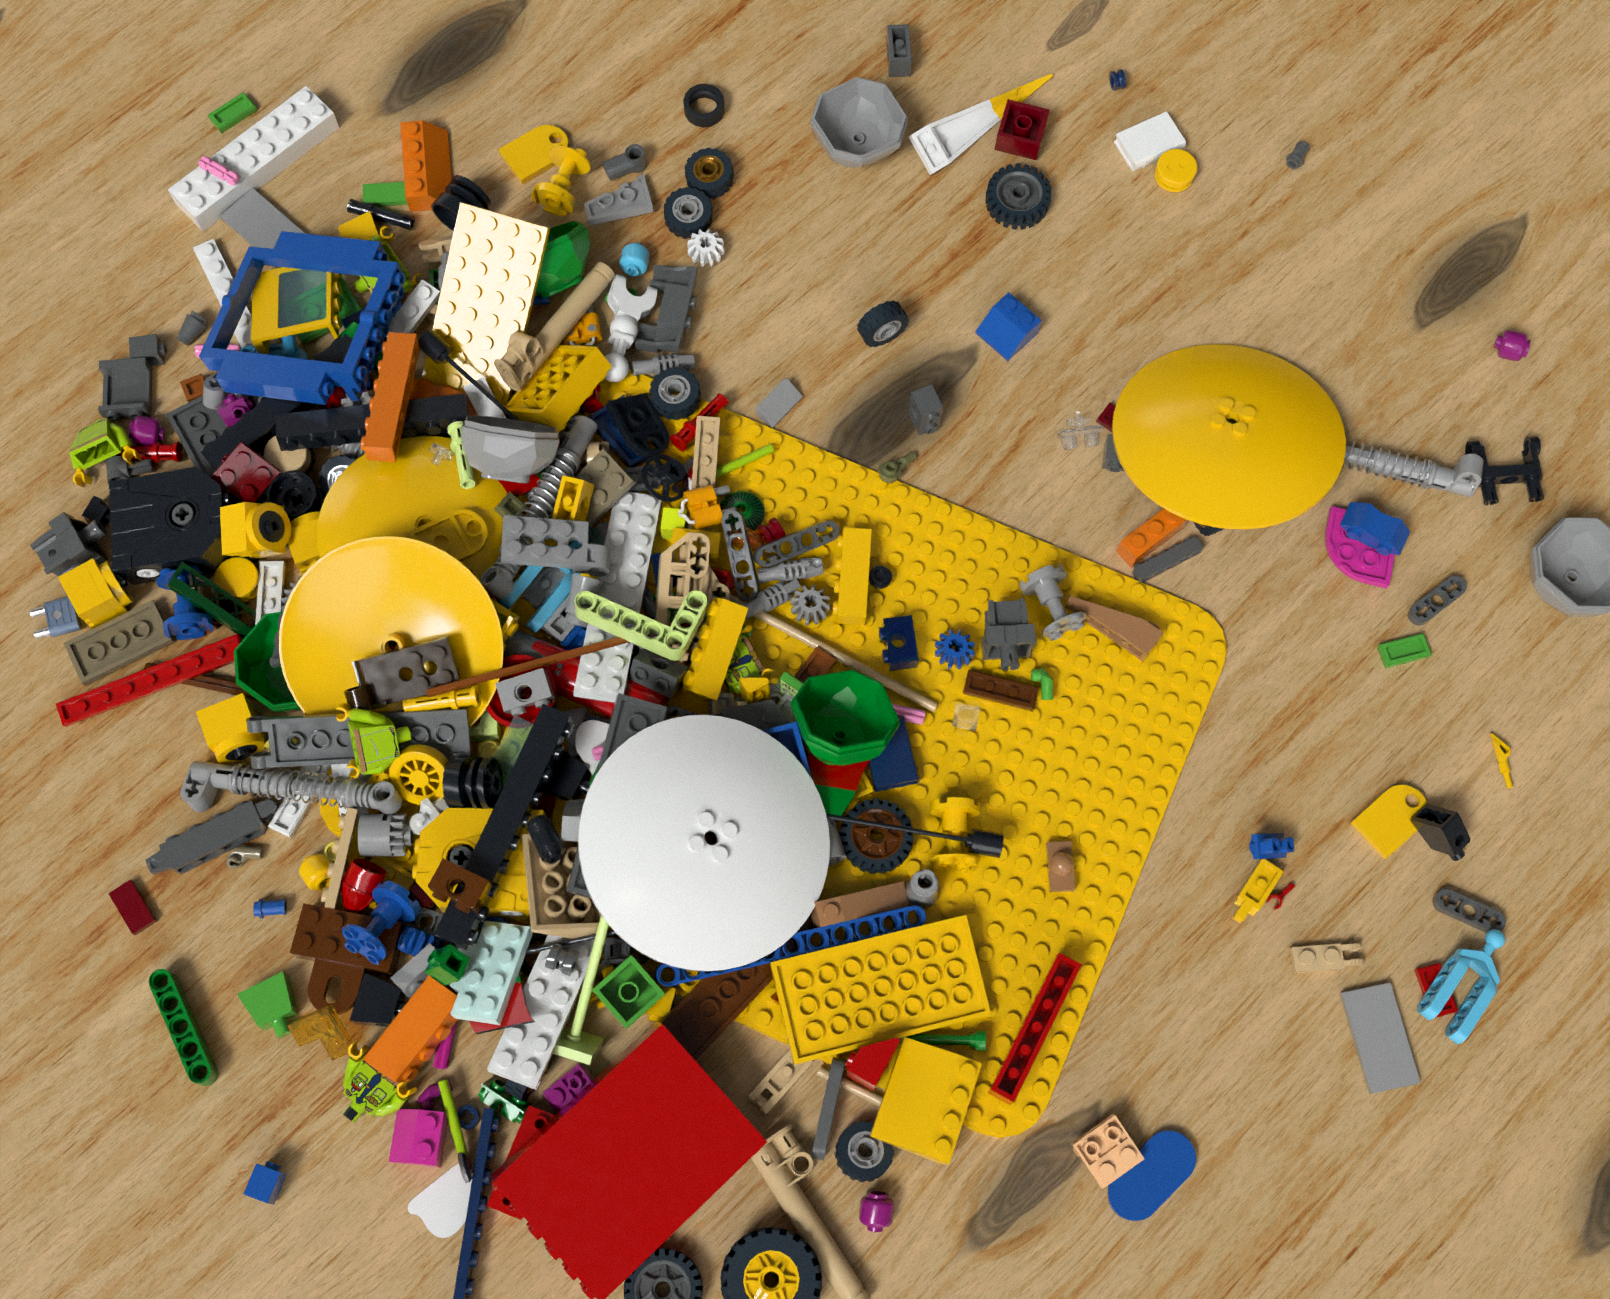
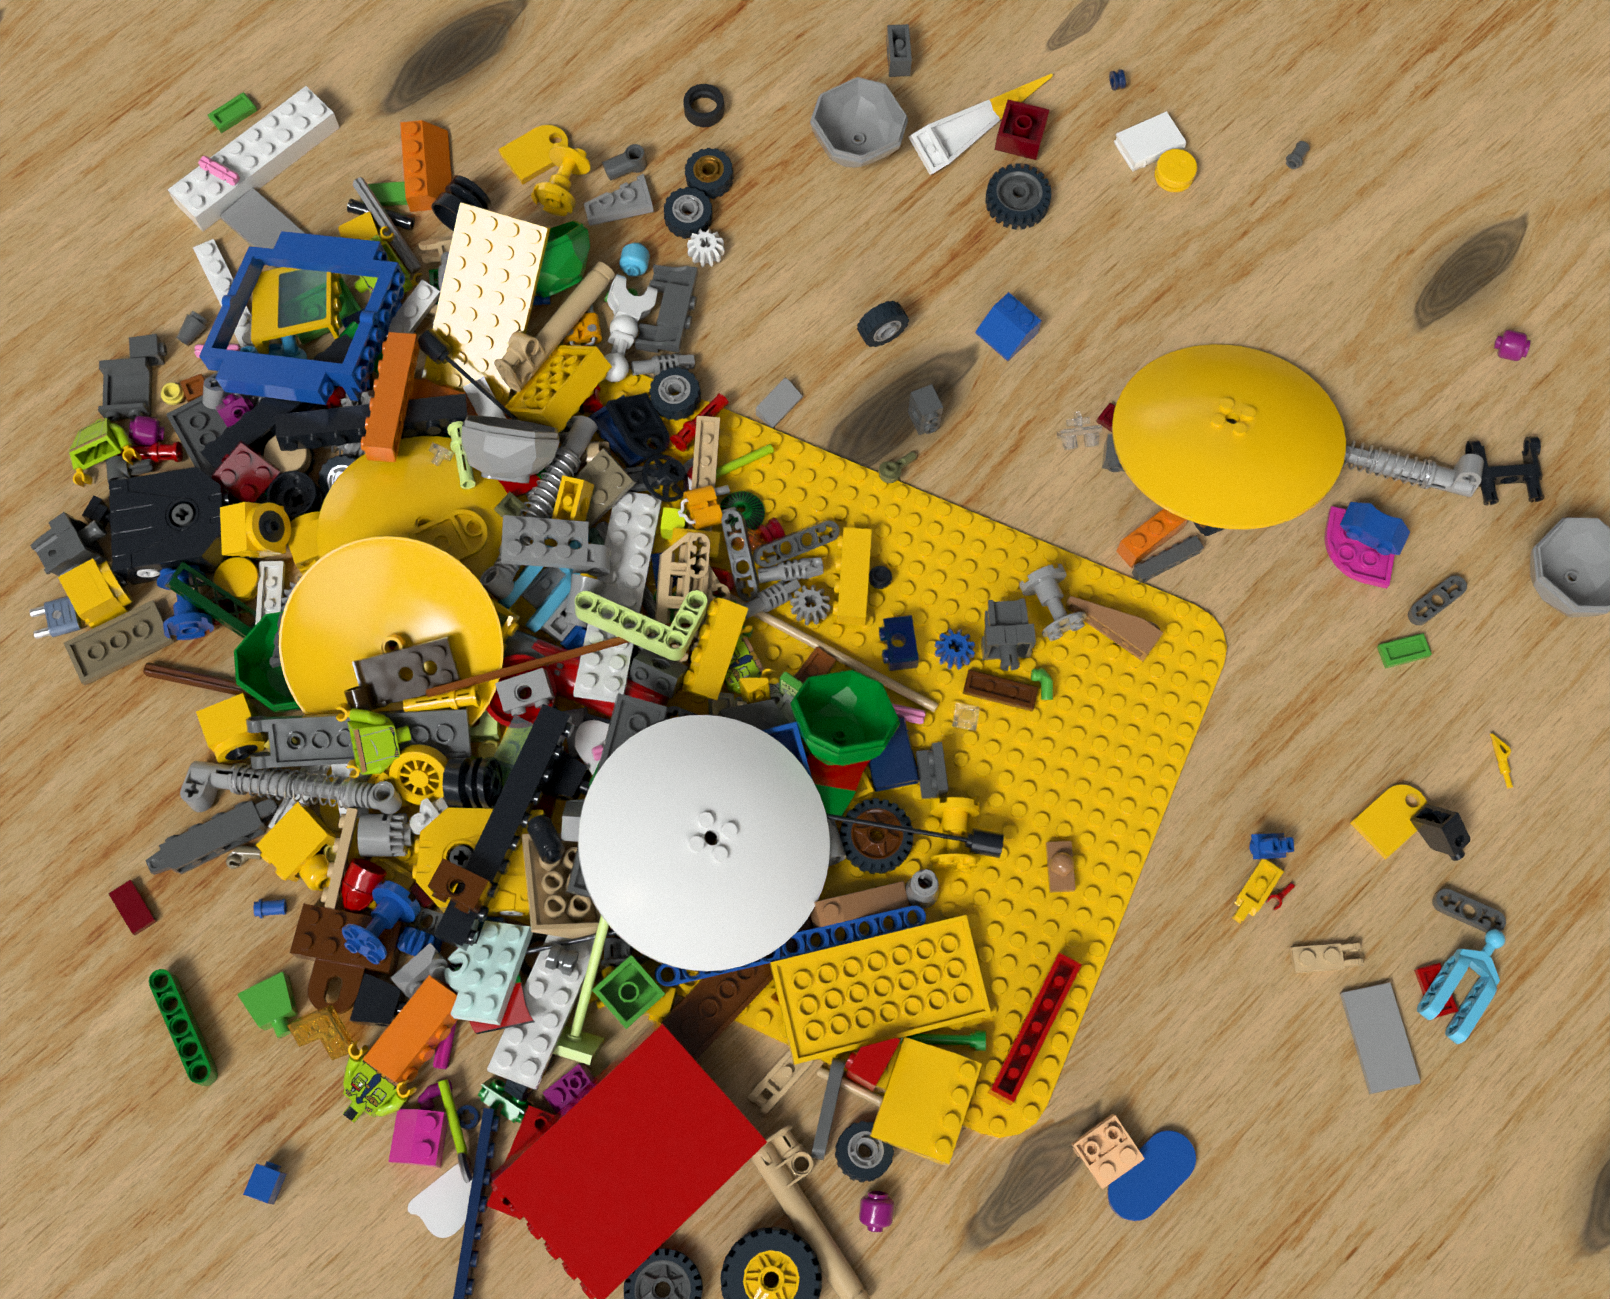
(148, 681): red tile -> none
(172, 393): none -> light yellow plate
(295, 841): none -> yellow panel
(384, 220): none -> light grey axle
(447, 964): green brick -> none
(932, 772): none -> dark grey bracket

